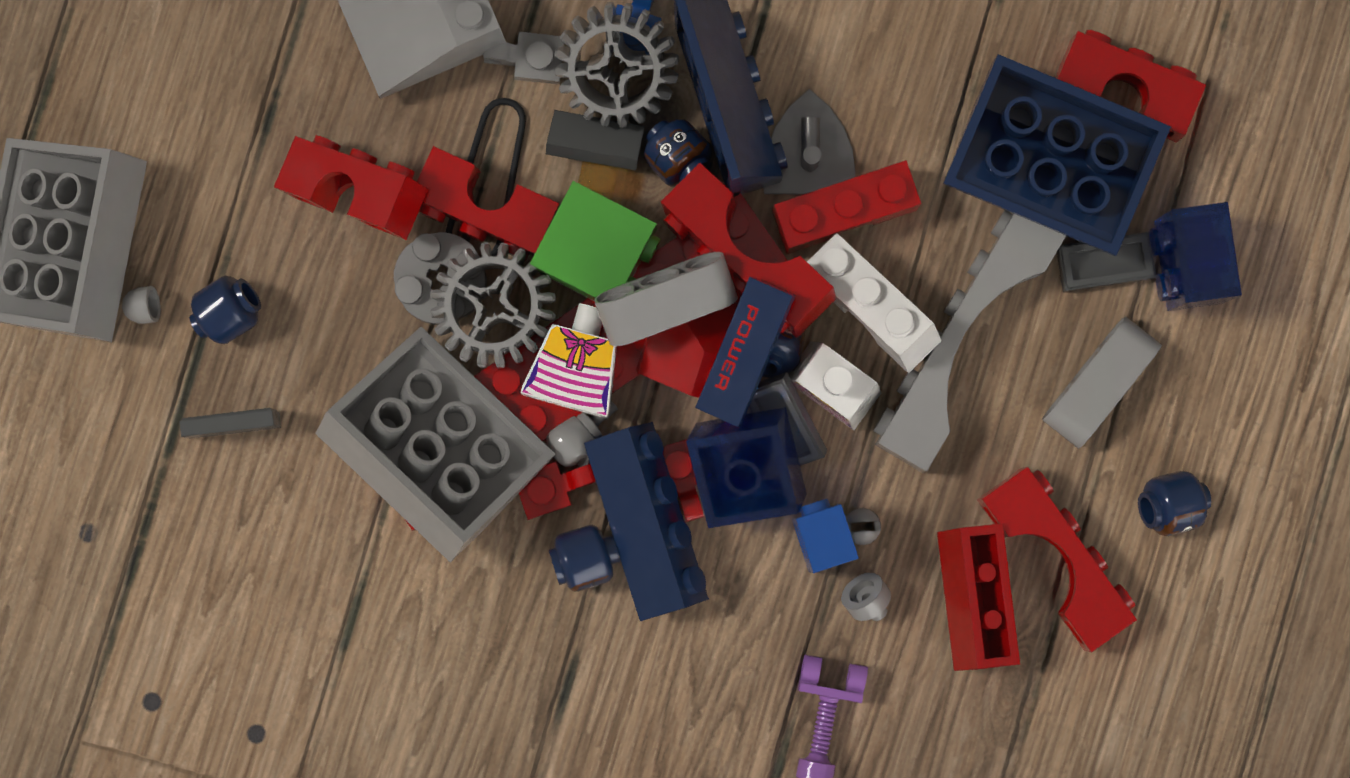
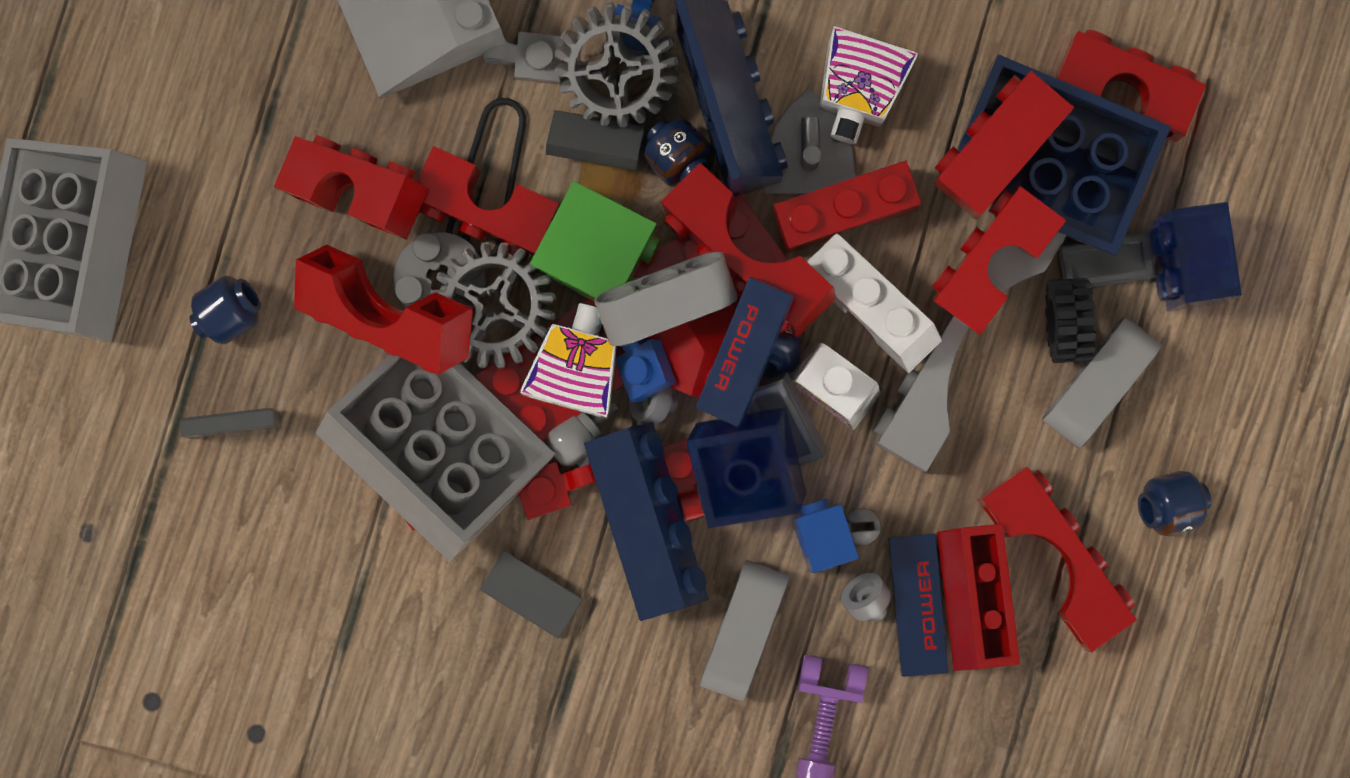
(142, 305): light grey hinge -> none
(338, 293): none -> red arch
(531, 594): none -> dark grey tile
(584, 558): dark blue head -> none
(645, 369): none -> blue plate
(655, 407): none -> light grey tile
(744, 631): none -> light grey beam
(861, 81): none -> torso
(918, 605): none -> dark blue tile
(1001, 143): none -> red brick
(1017, 222): none -> red arch
(1070, 320): none -> black tyre

